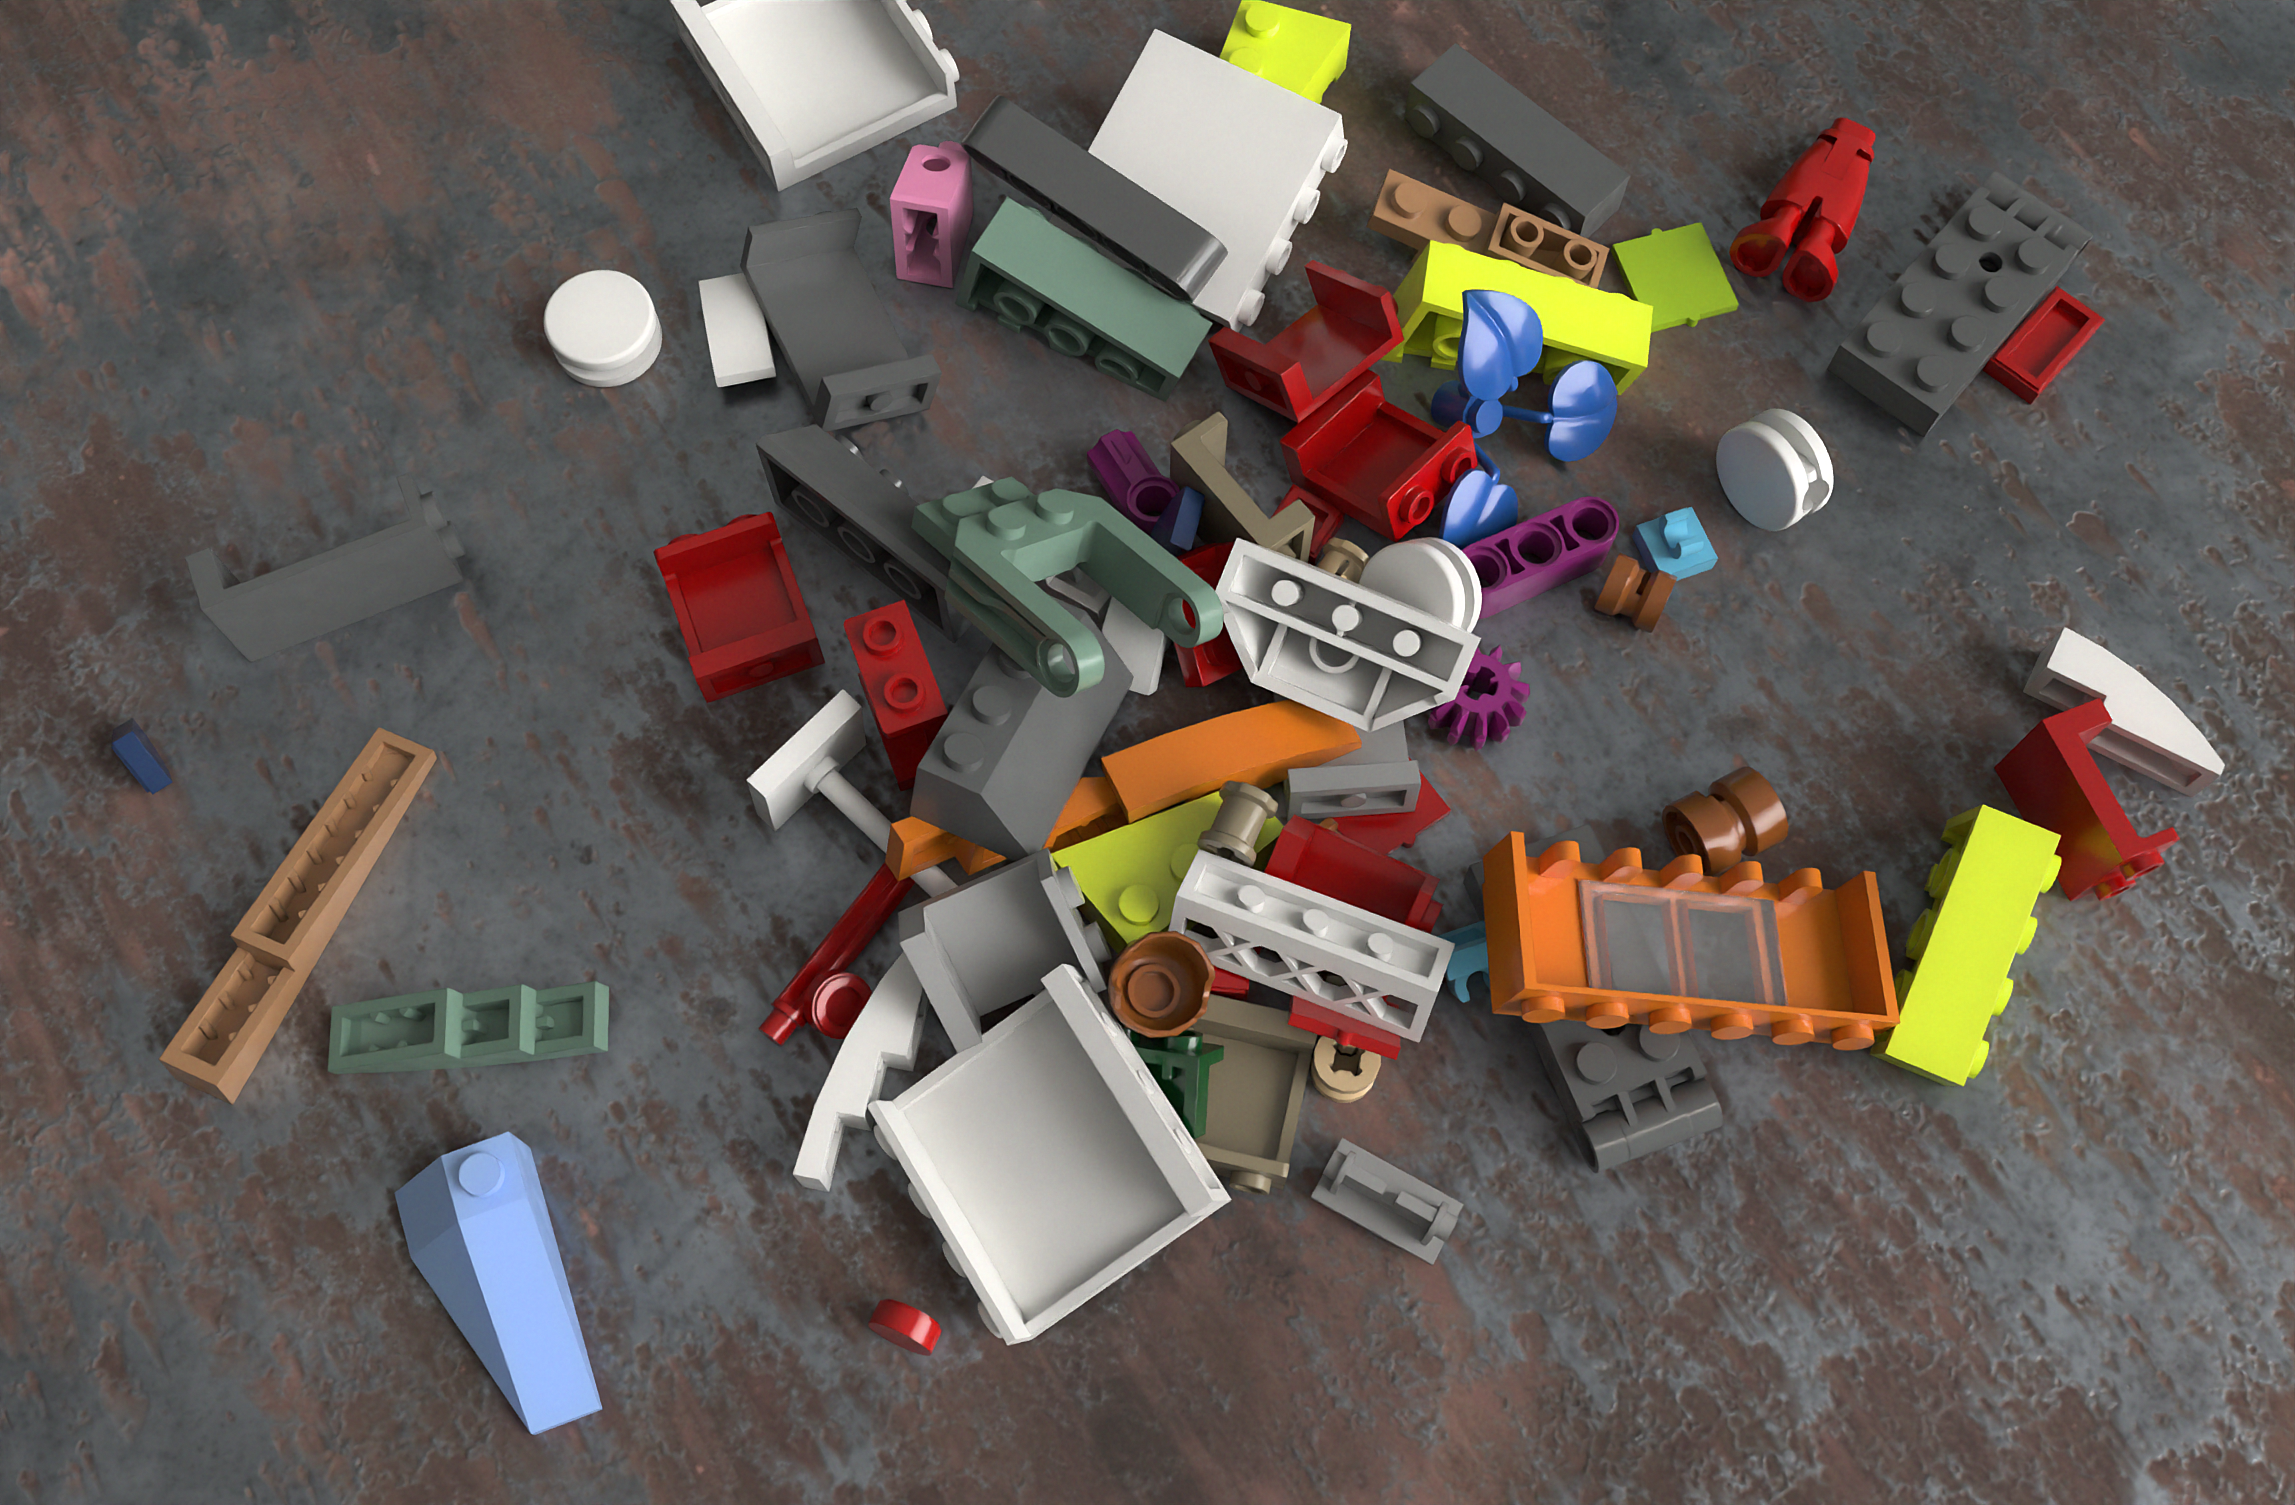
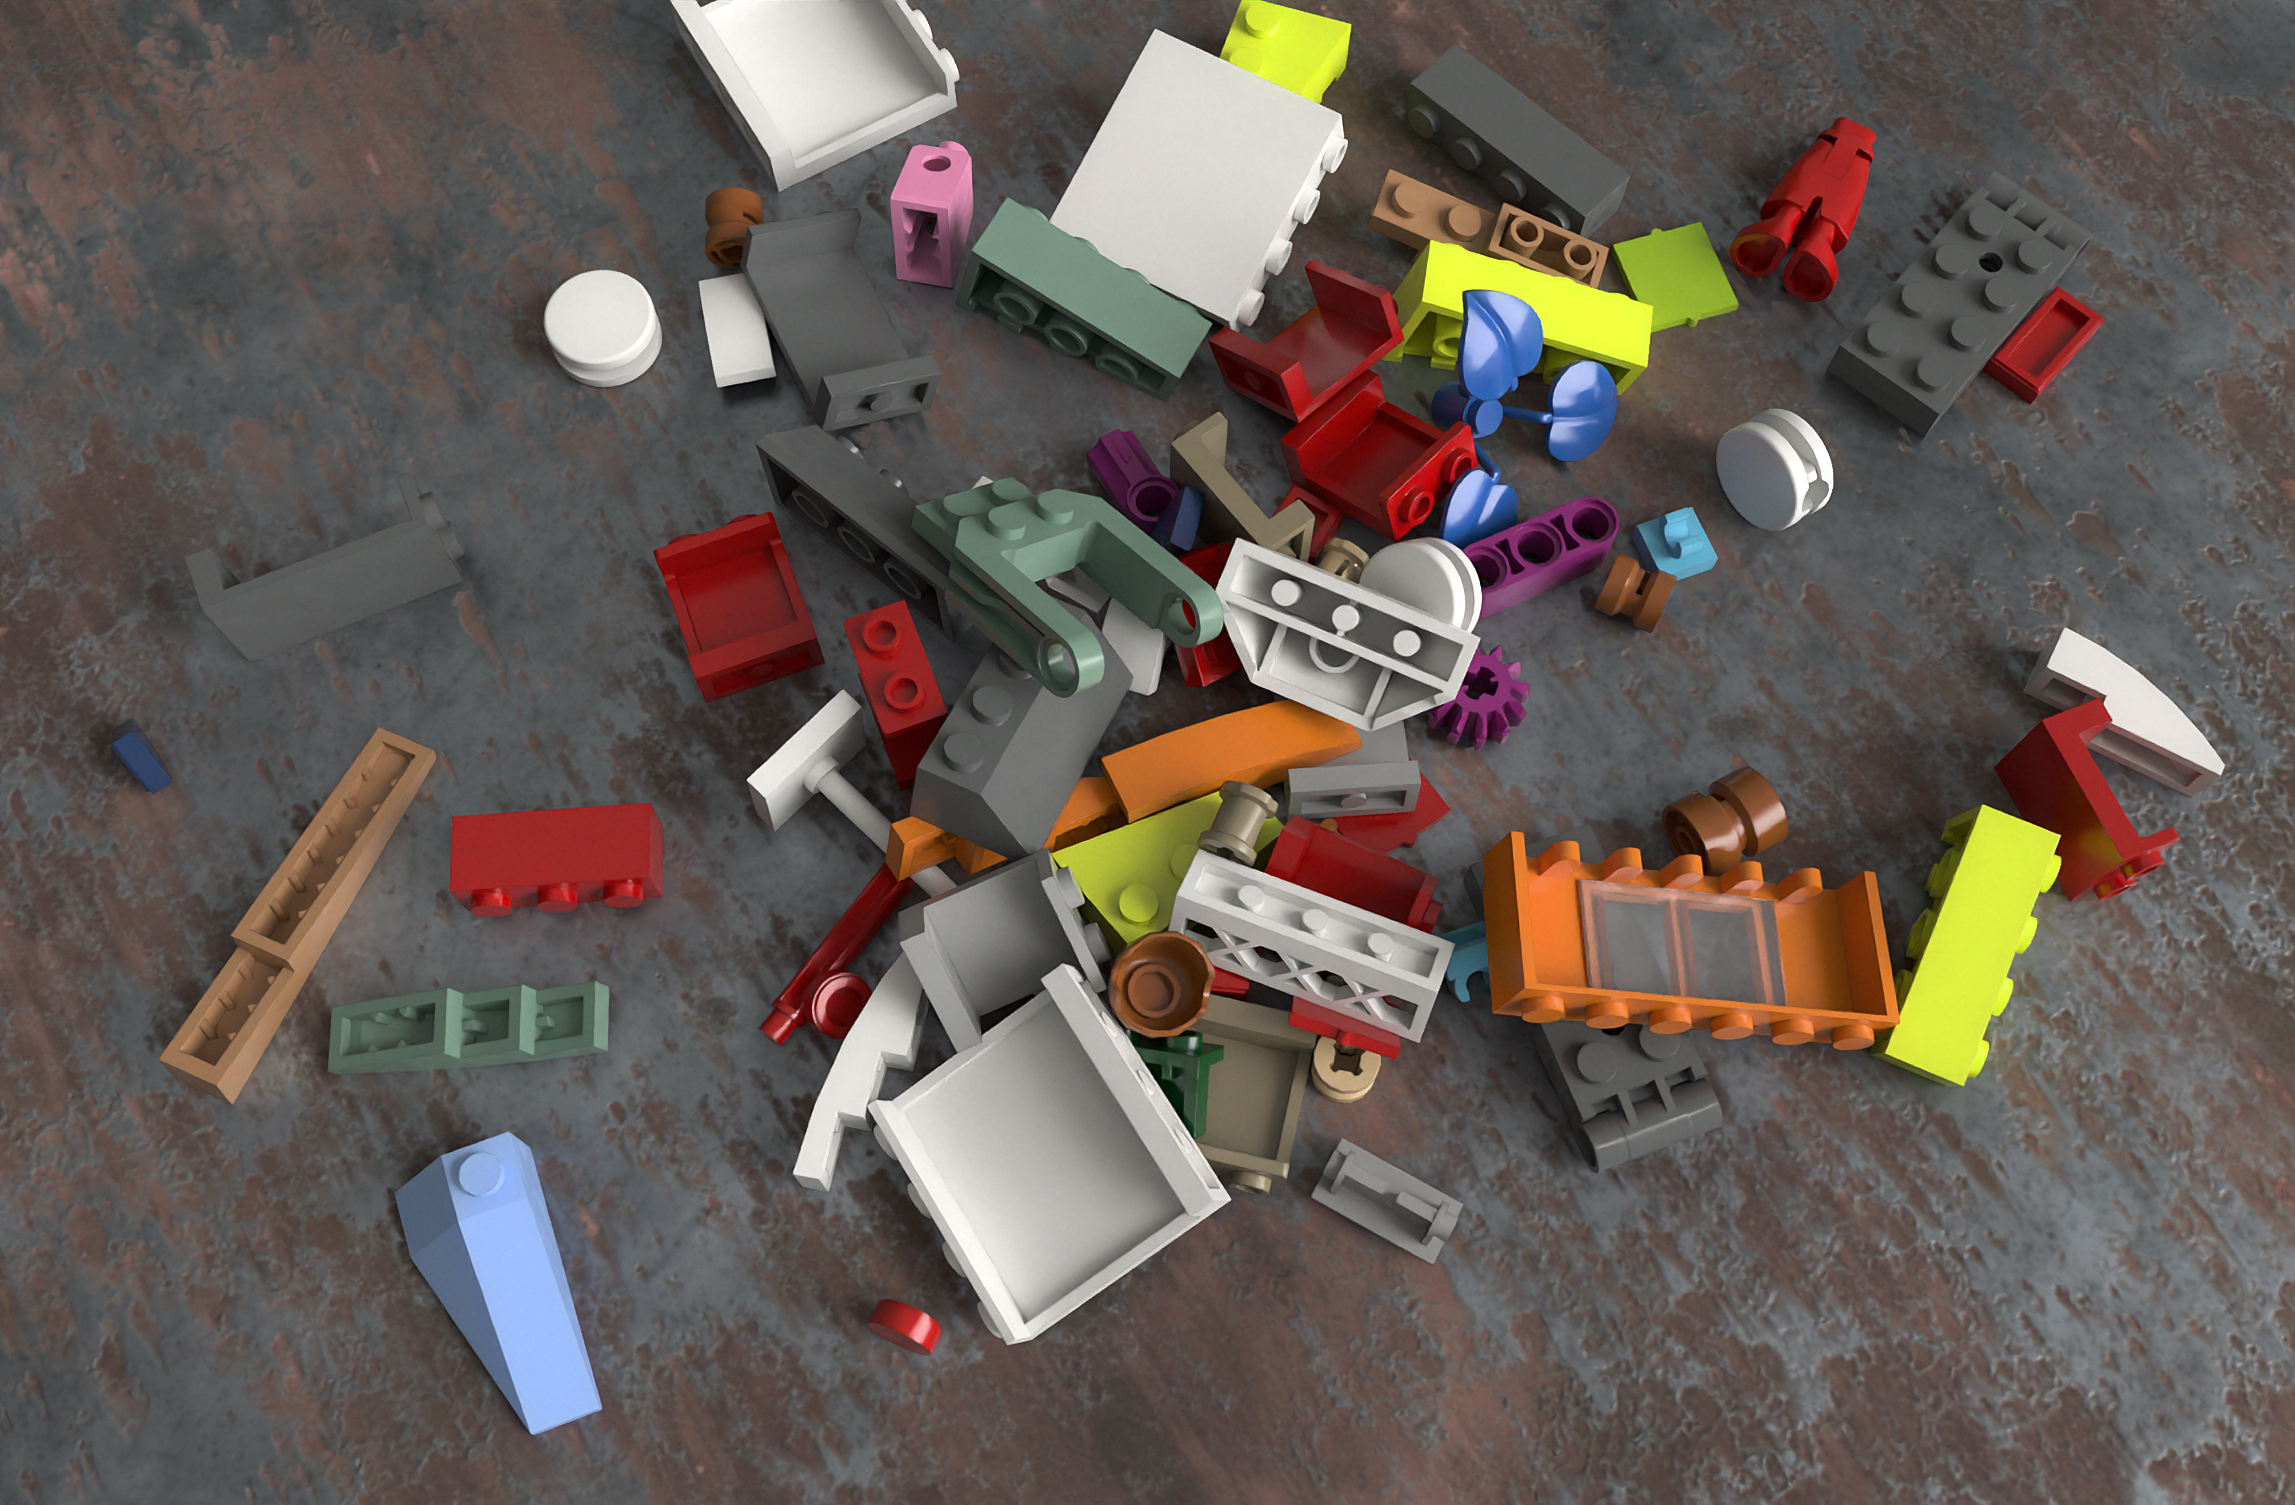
(556, 858): none -> red brick
(728, 225): none -> dark orange wheel
(1094, 198): dark grey beam -> none

